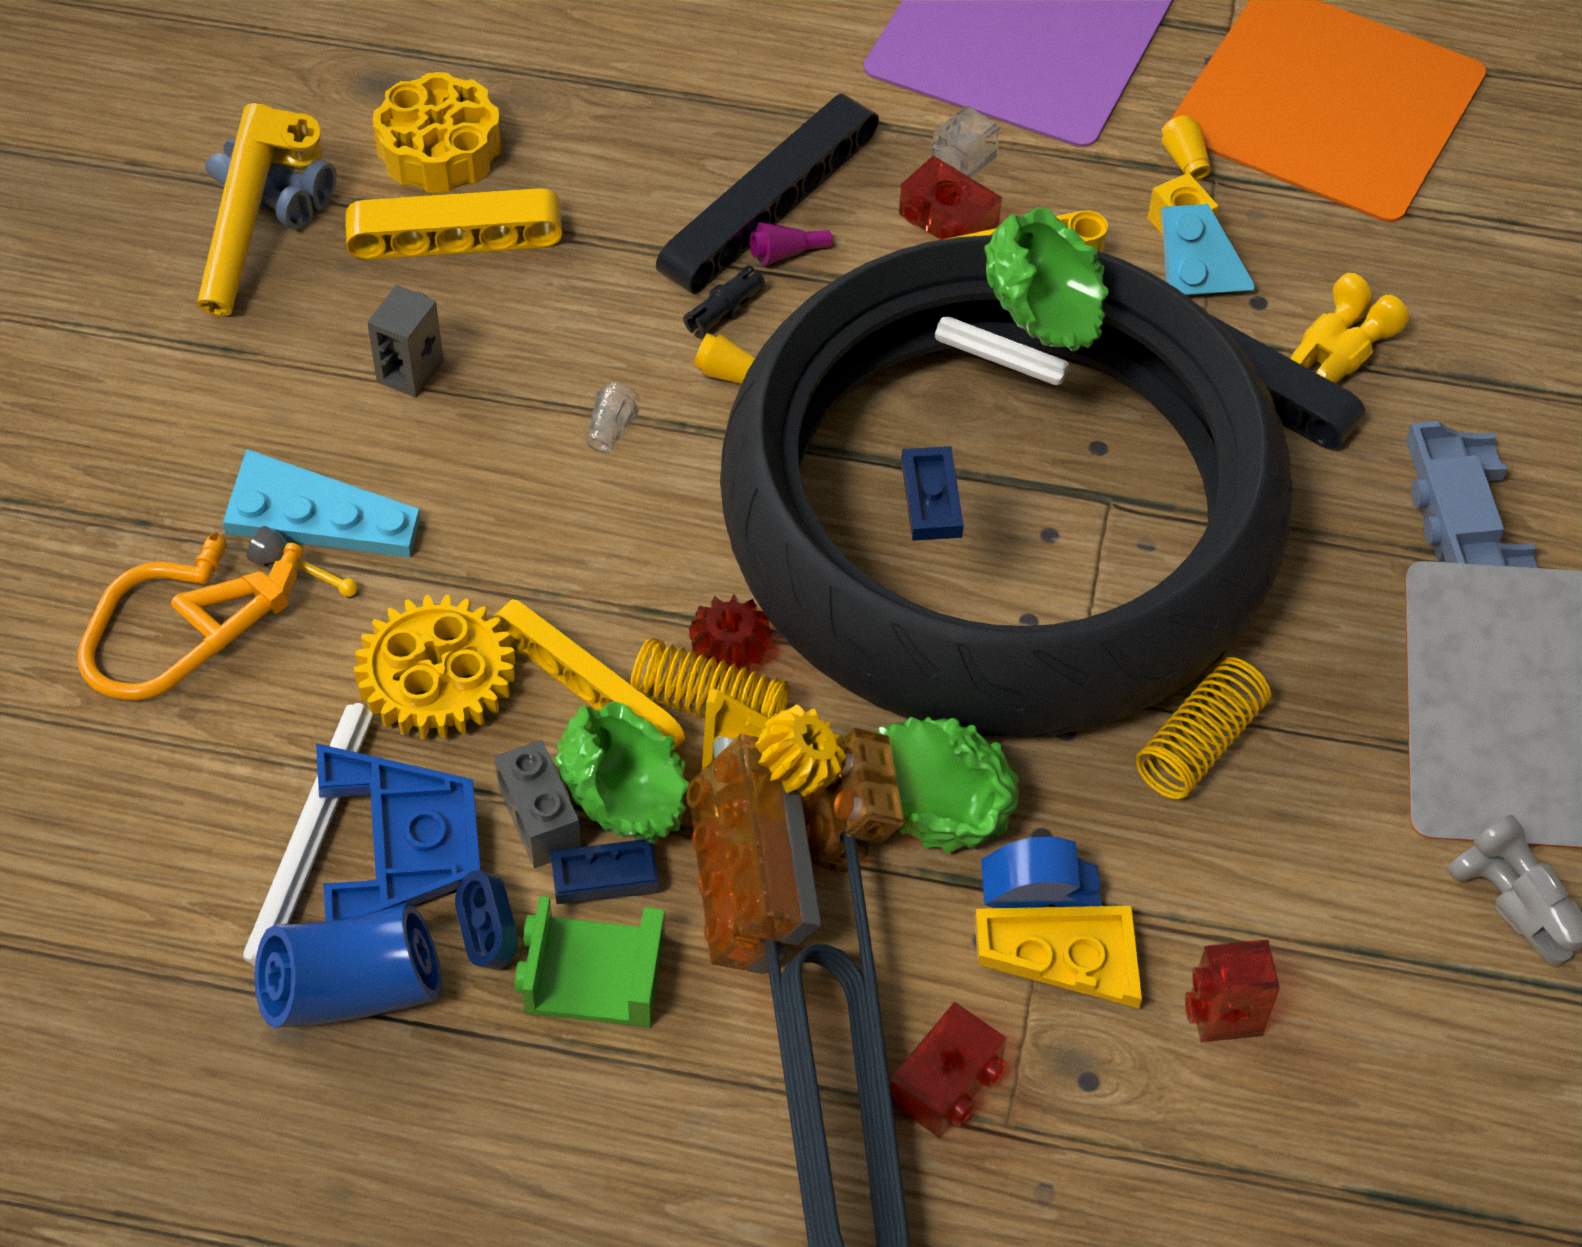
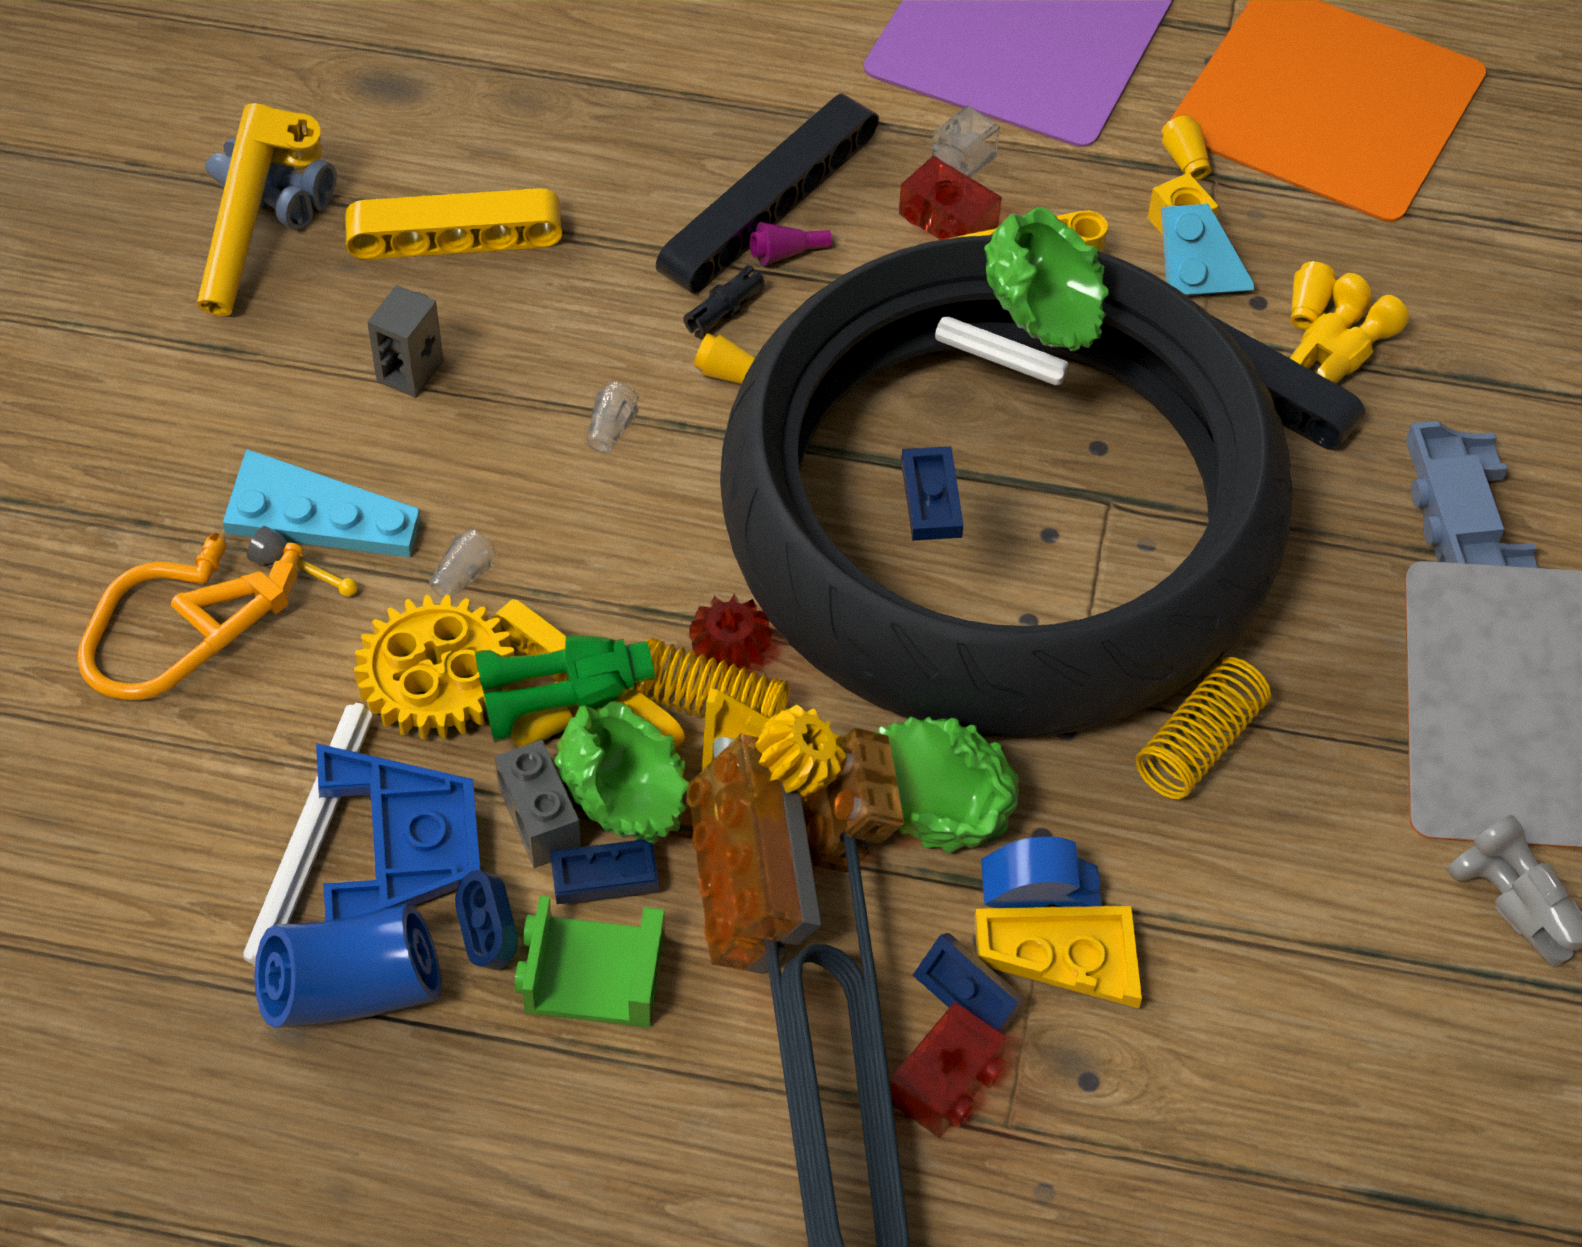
(437, 132): yellow connector -> none
(463, 563): none -> clear cone
(542, 724): none -> yellow cone
(594, 671): none -> green piece
(962, 977): none -> dark blue plate
(1232, 991): clear red brick -> none
(1311, 293): none -> yellow cone

